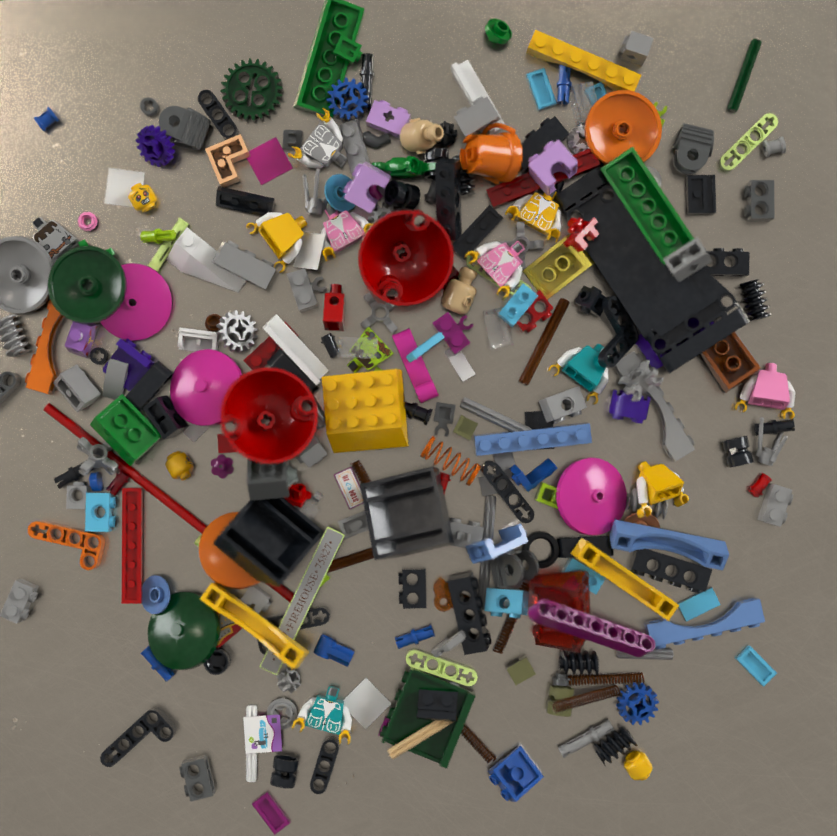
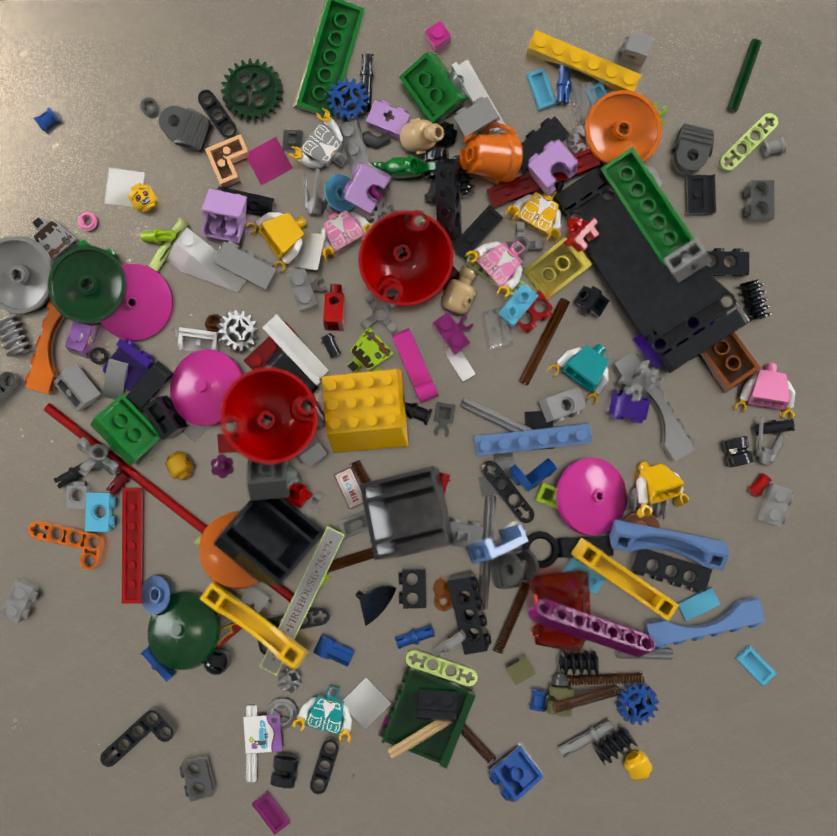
(95, 481): blue tile -> none
(155, 145): dark purple gear -> none
(224, 215): none -> lavender piece
(348, 50): green bracket -> none
(357, 347): clear hinge -> none
(375, 602): none -> black shield
(402, 195): black wheel -> none
(425, 347): medium azure tile -> none
(425, 453): orange piece -> none
(434, 86): none -> green piece
(437, 36): none -> dark pink brick
(465, 427): olive panel -> none
(495, 602): medium azure brick -> none
(498, 31): green plate -> none
(538, 700): none -> blue bush
(626, 332): black beam -> none

